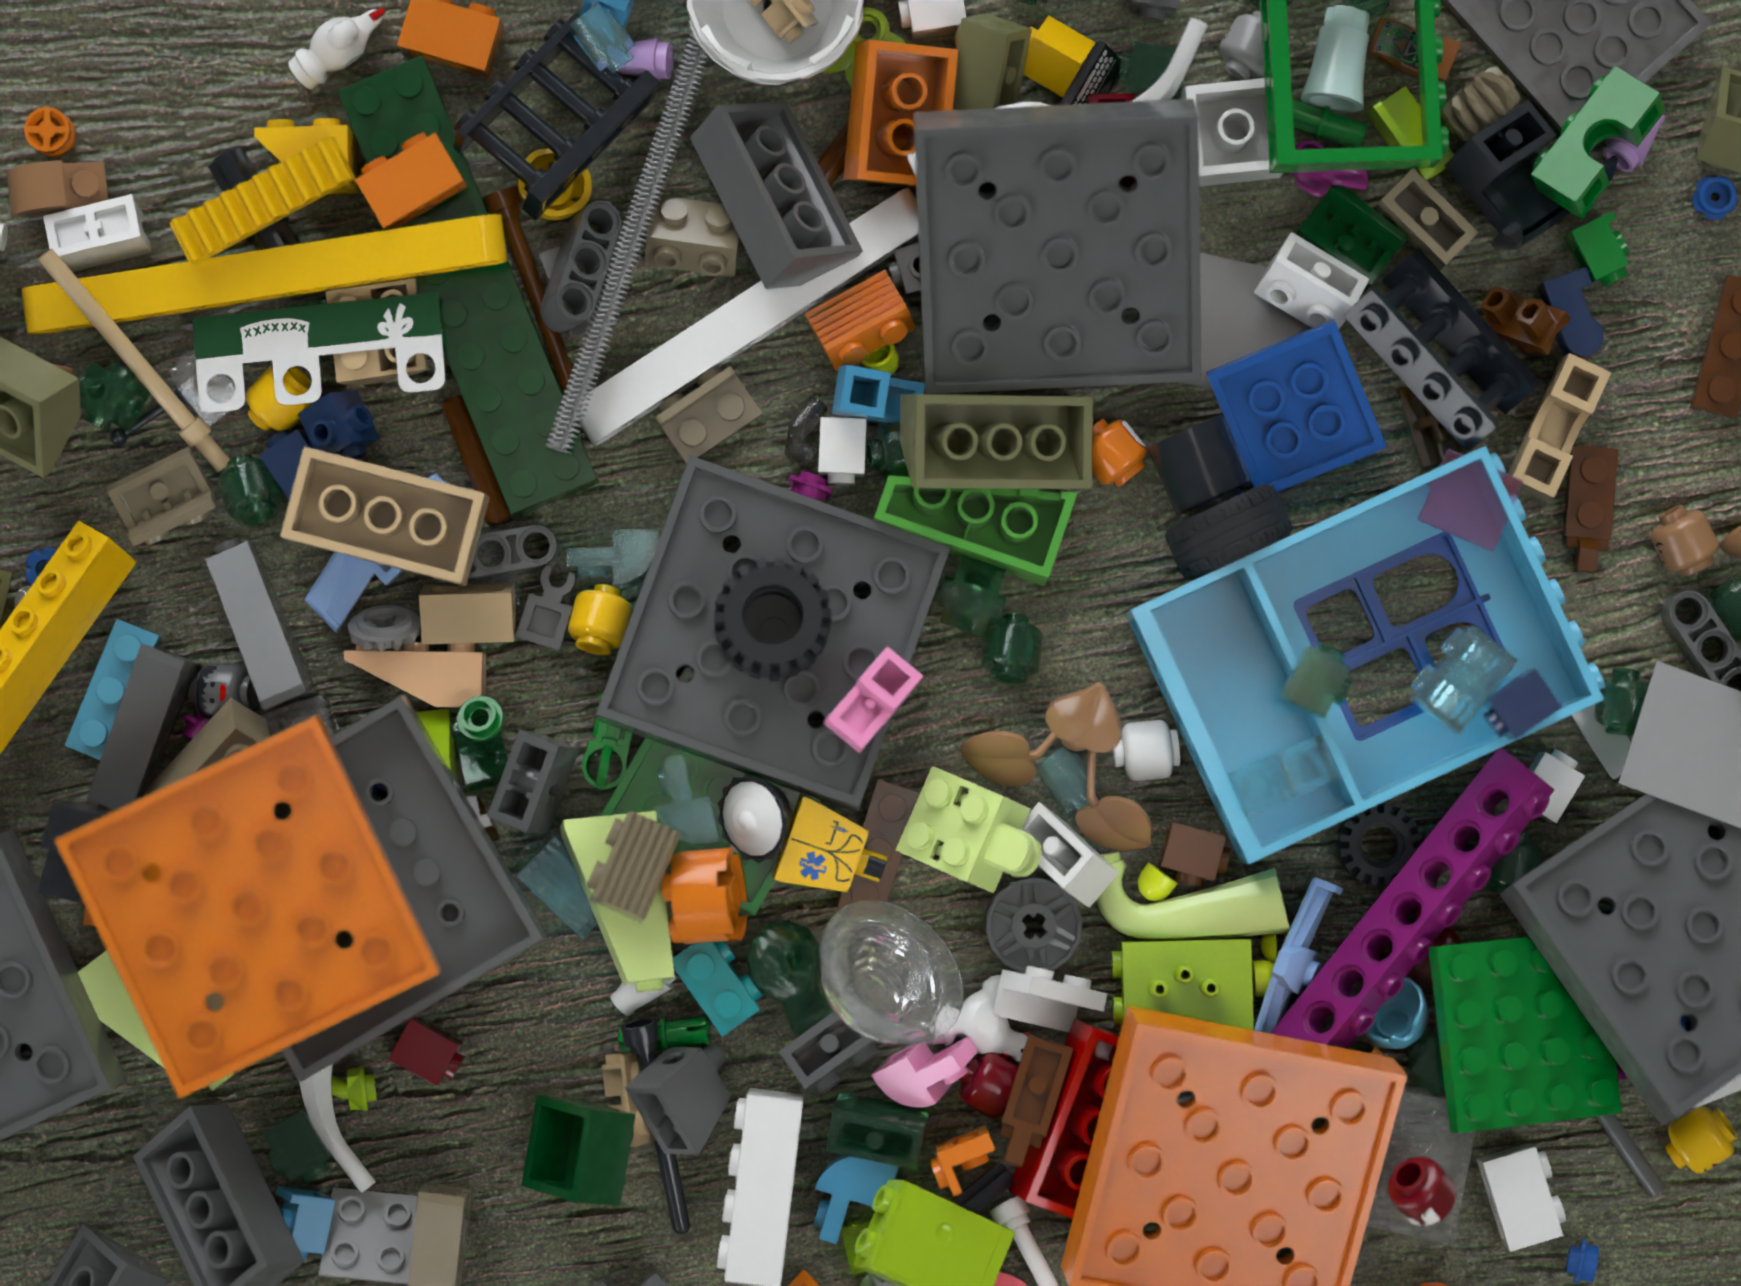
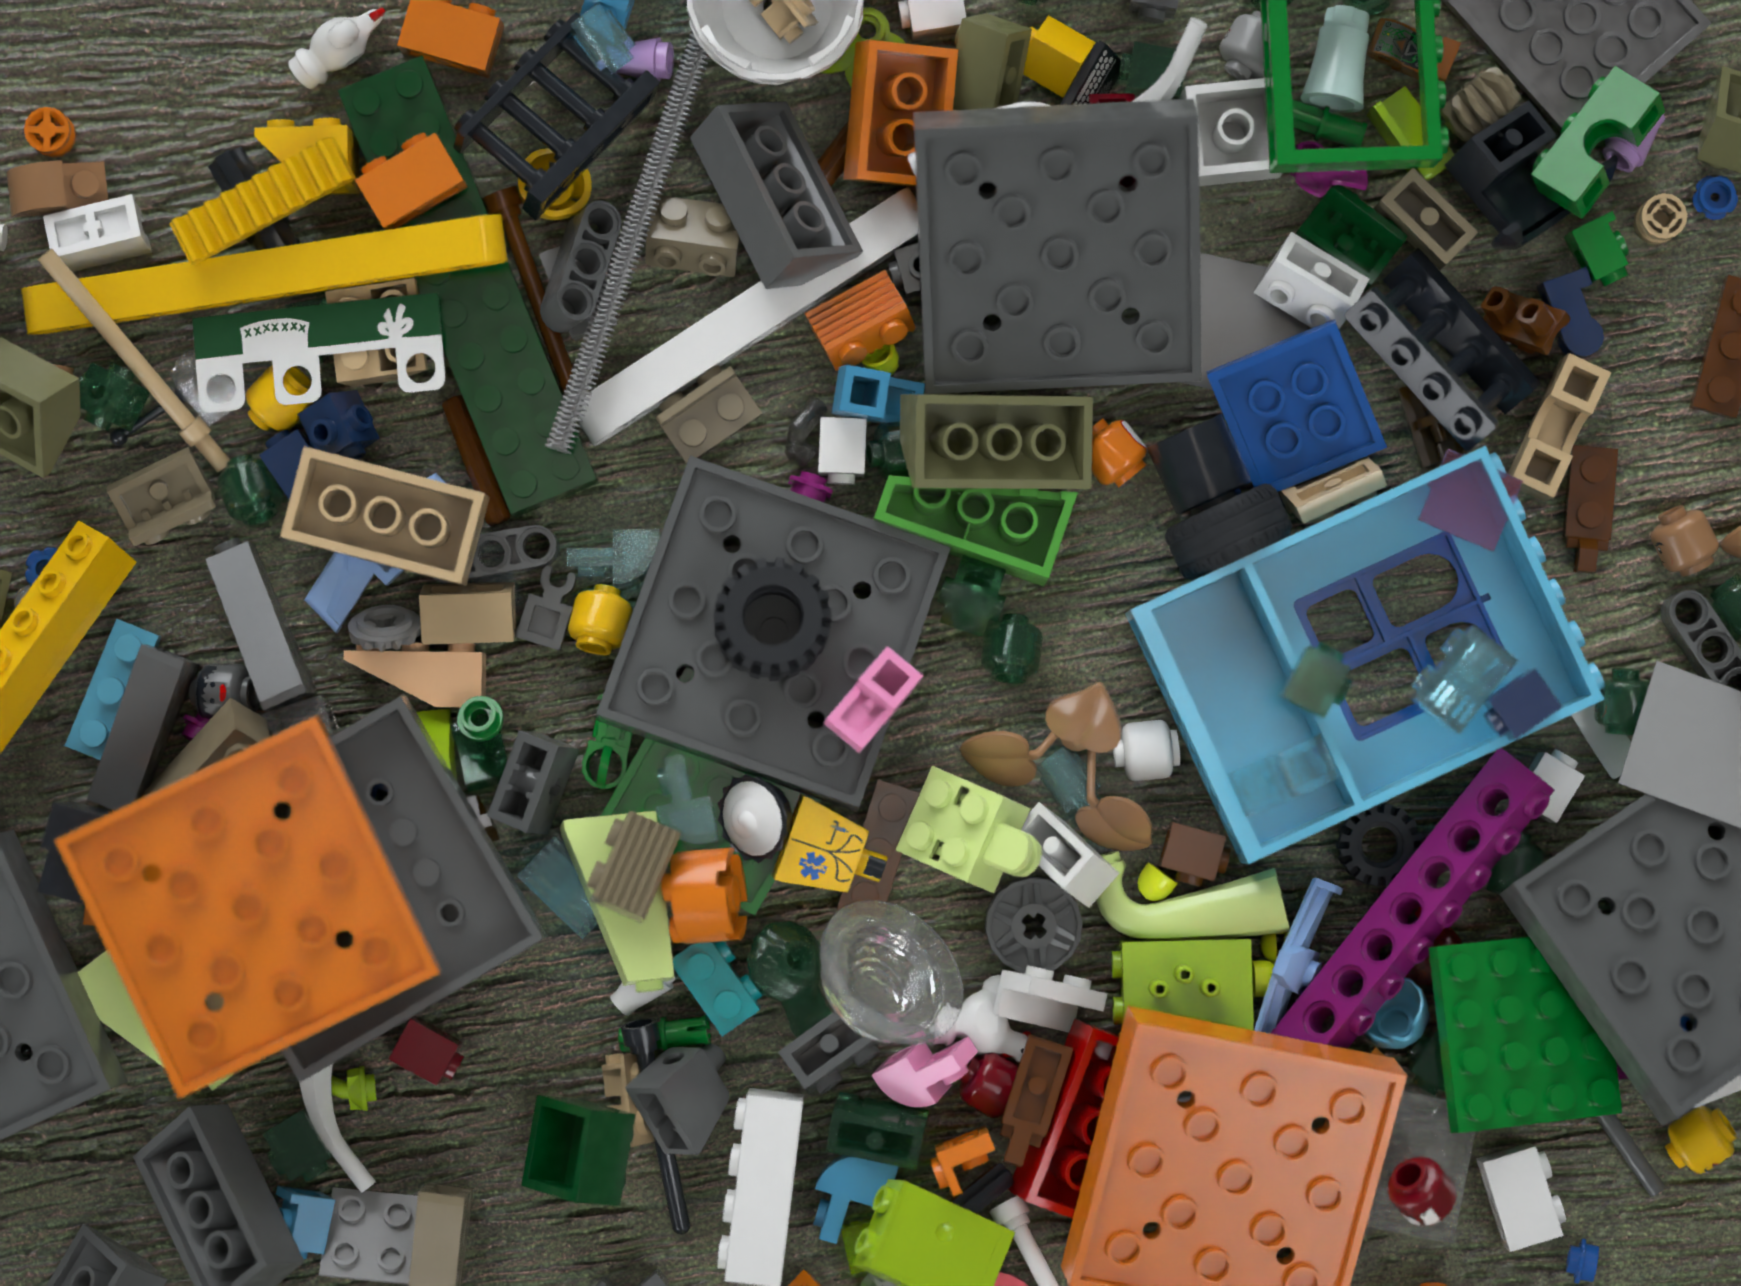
(1320, 496): none -> tan plate
(1651, 221): none -> tan wheel

